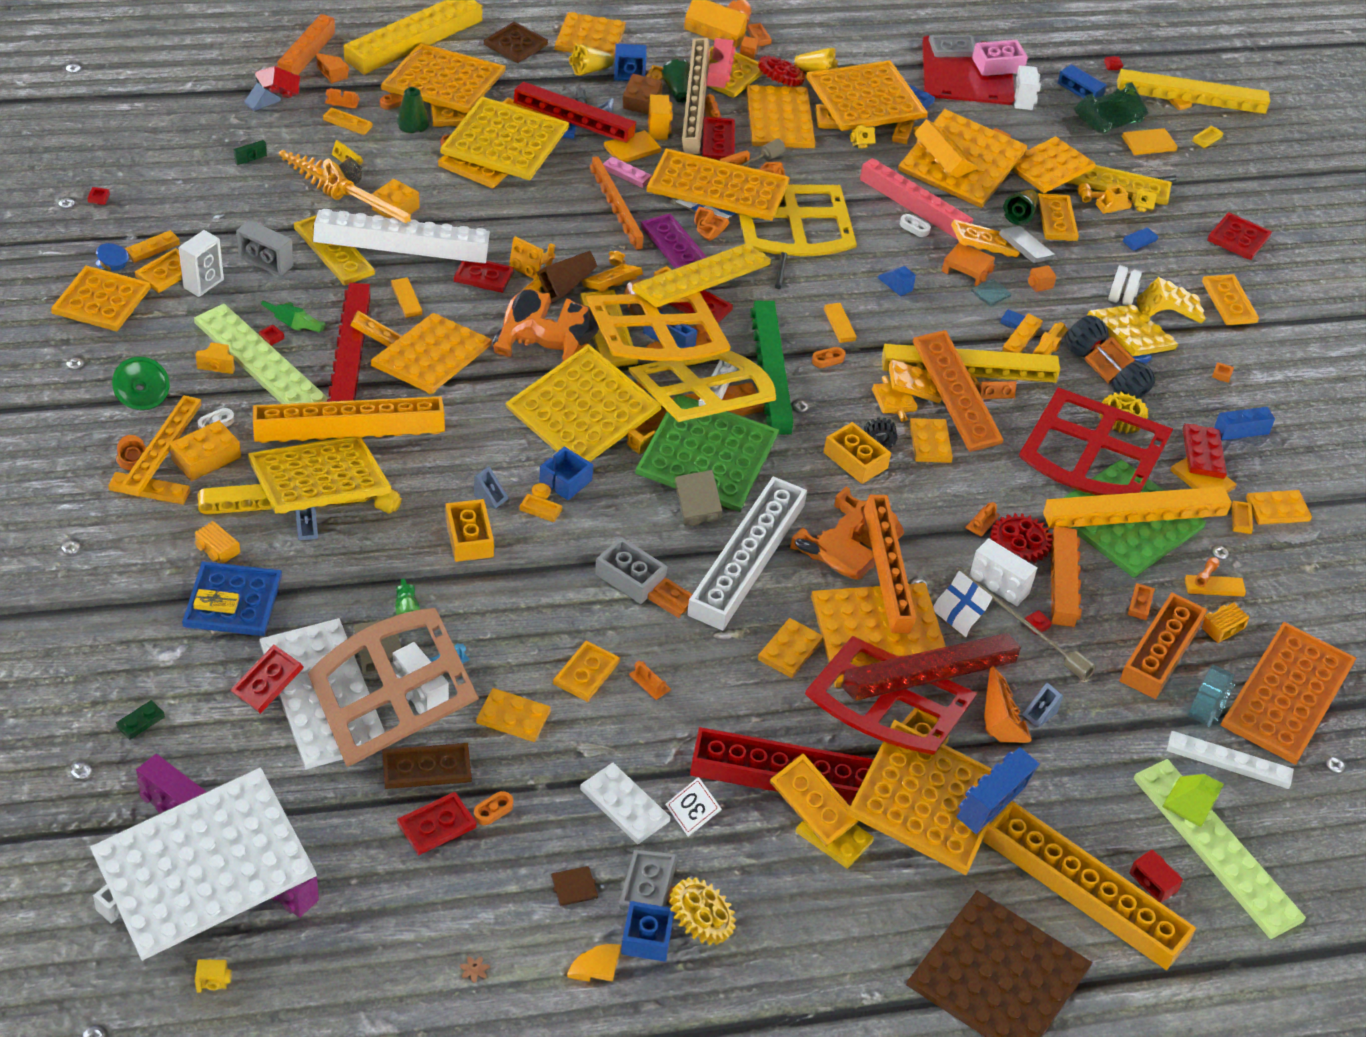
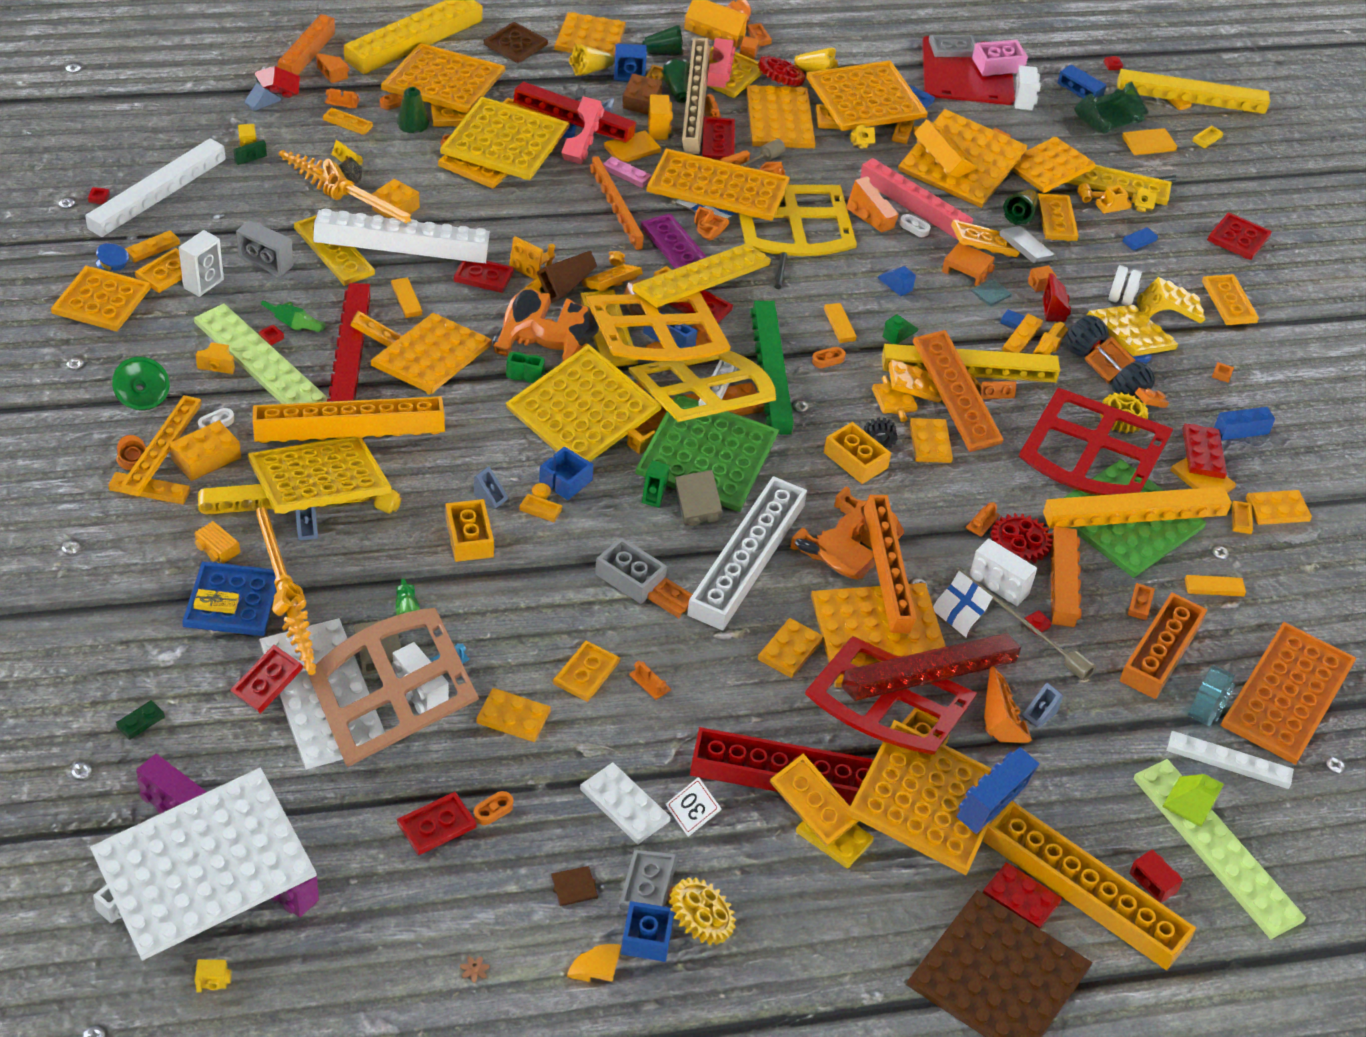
(155, 187): none -> white brick
(246, 134): none -> yellow brick
(288, 598): none -> light orange piece
(426, 765): reddish brown plate -> none
(525, 367): none -> green brick
(576, 148): none -> coral arch
(655, 483): none -> green slope
(665, 42): none -> dark green cone
(870, 205): none -> orange wedge
(898, 329): none -> green slope
(1022, 895): none -> red plate
(1055, 300): none -> red slope
(1152, 398): none -> orange plate
(1203, 577): orange bar -> none
(1225, 622): light orange brick -> none

